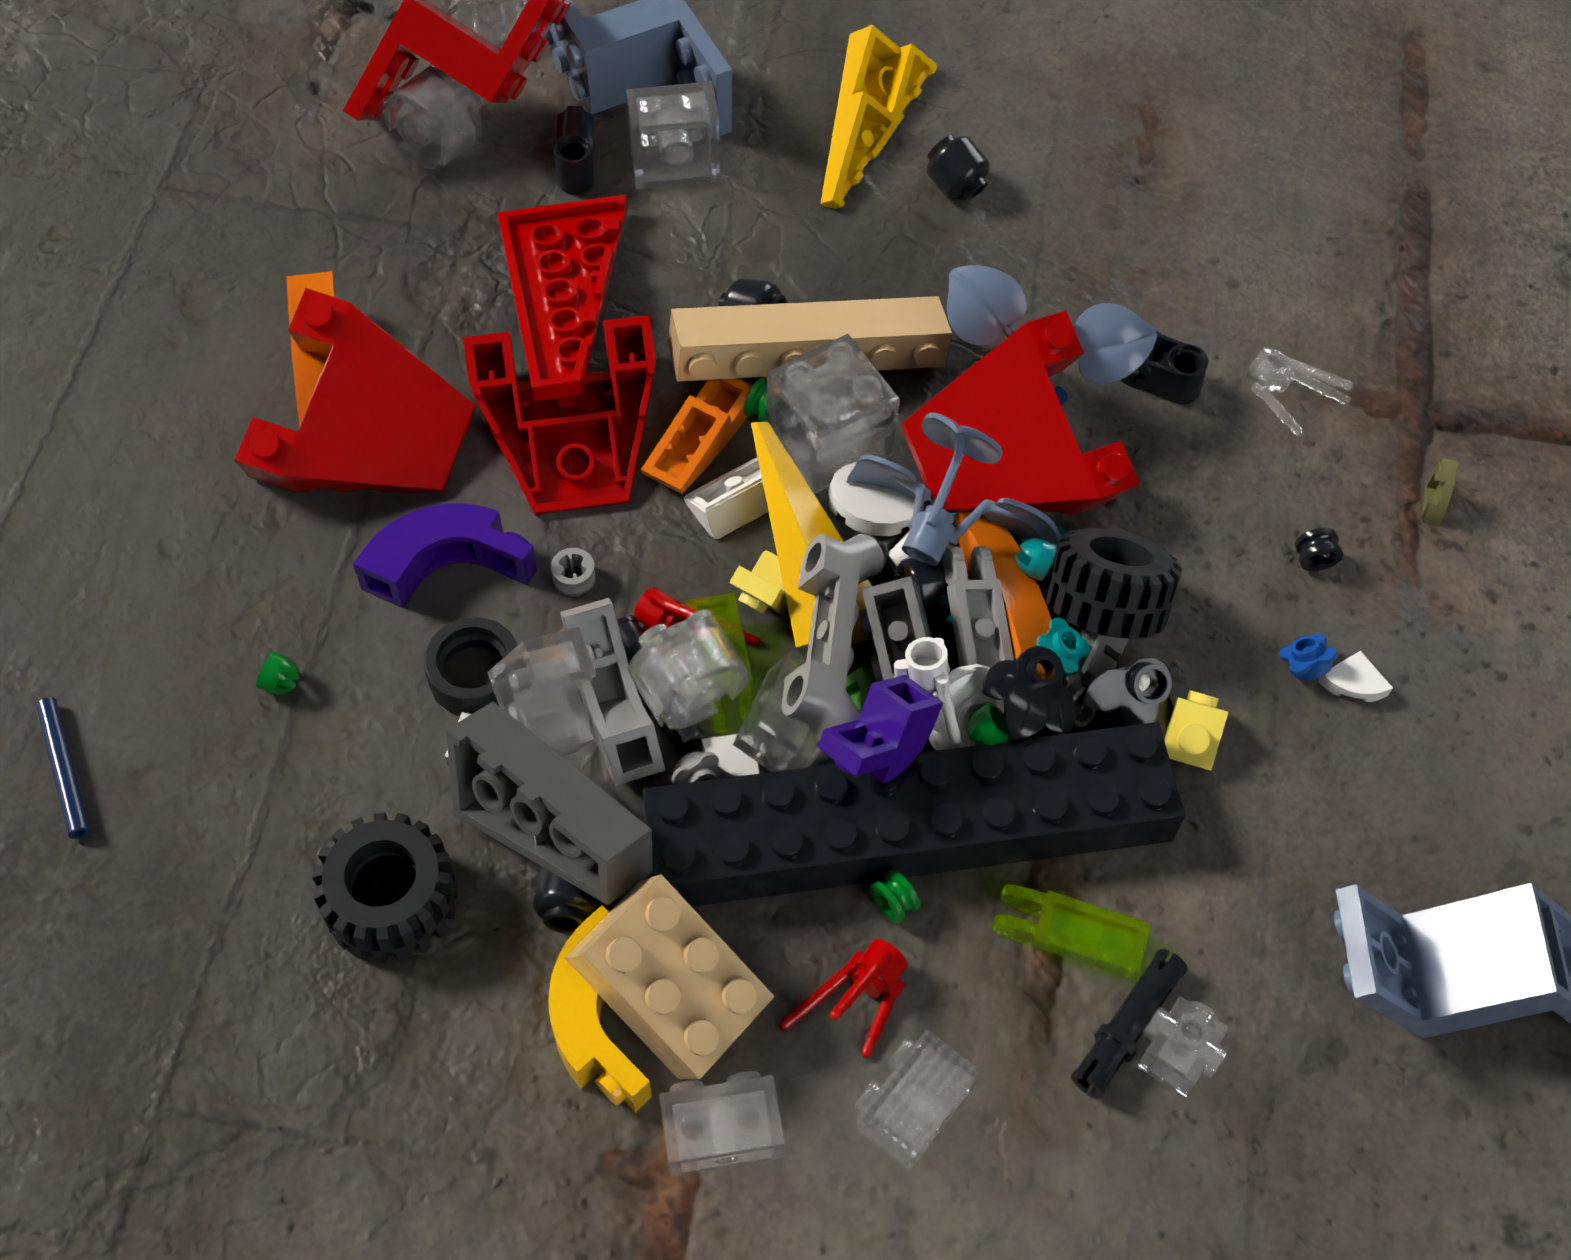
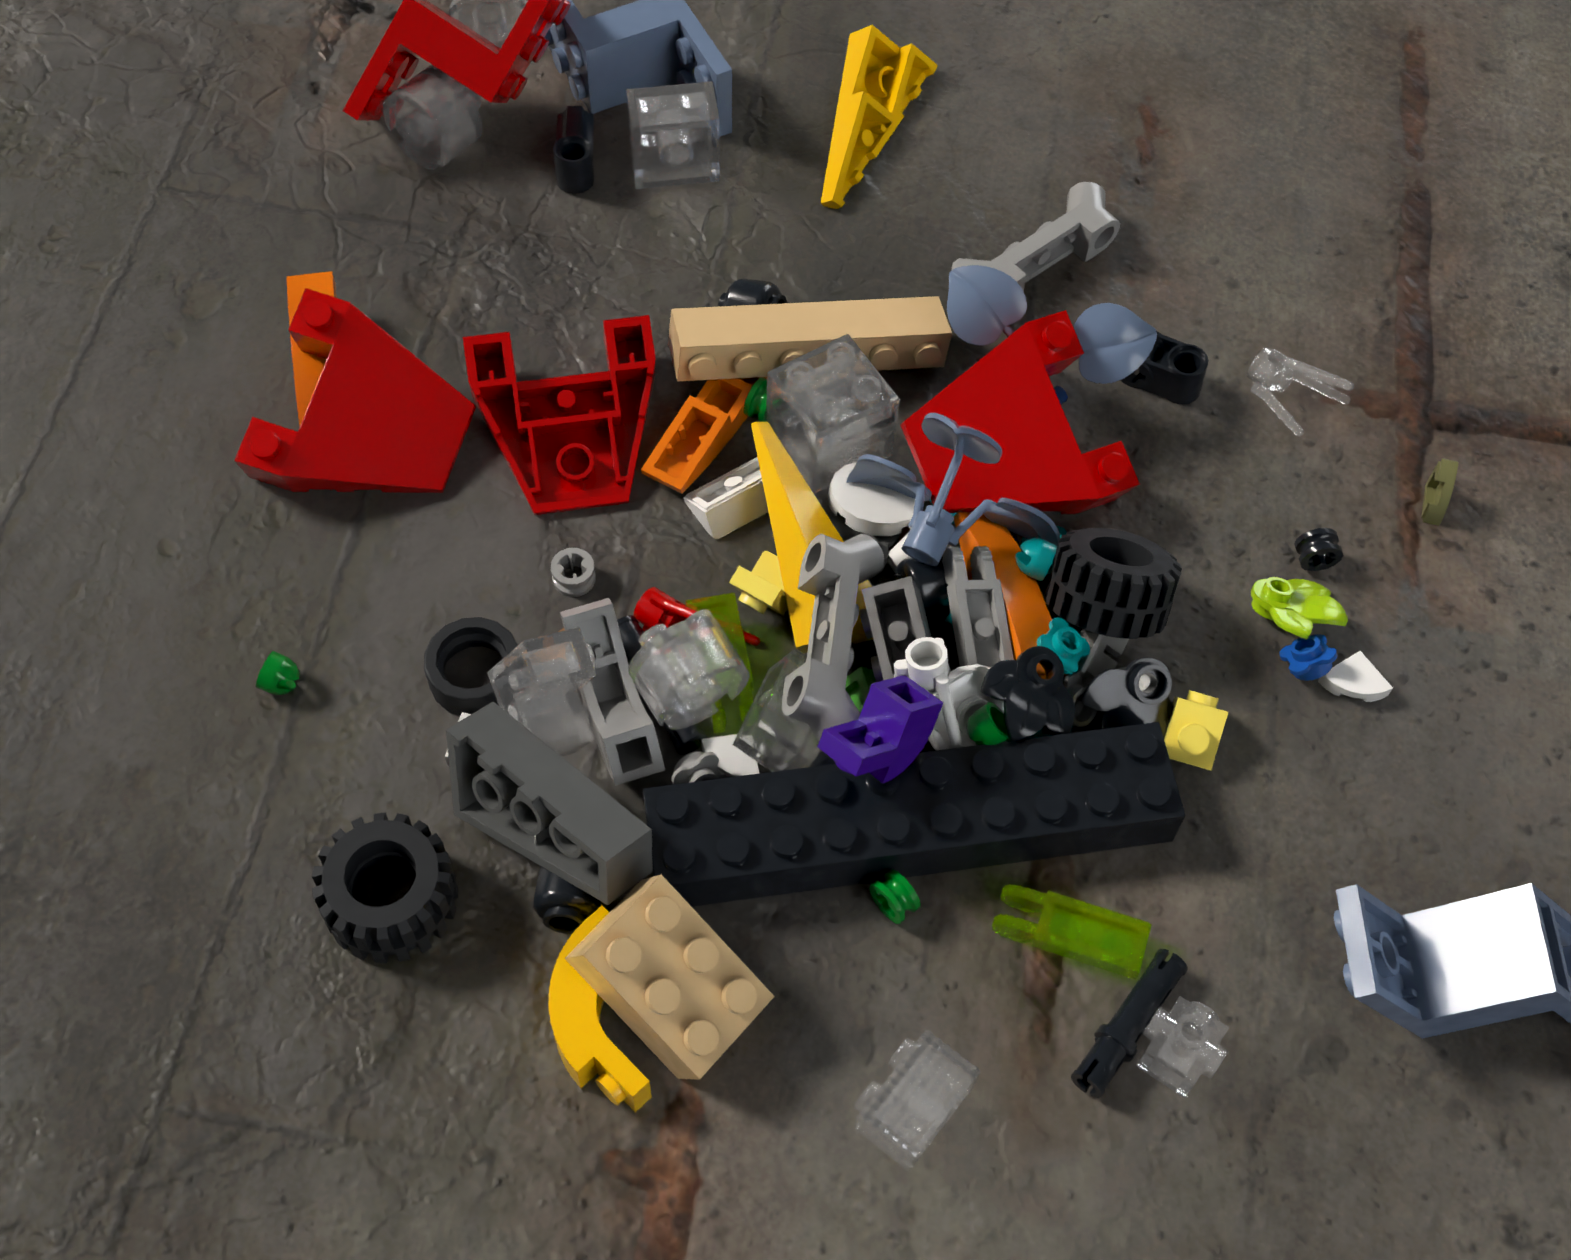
(62, 768): dark blue piece -> none
(437, 537): dark purple arch -> none
(559, 282): red wing -> none
(721, 1123): clear brick -> none
(873, 973): red plant -> none
(958, 167): black head -> none
(1083, 230): none -> light grey plate
(1296, 604): none -> lime plate

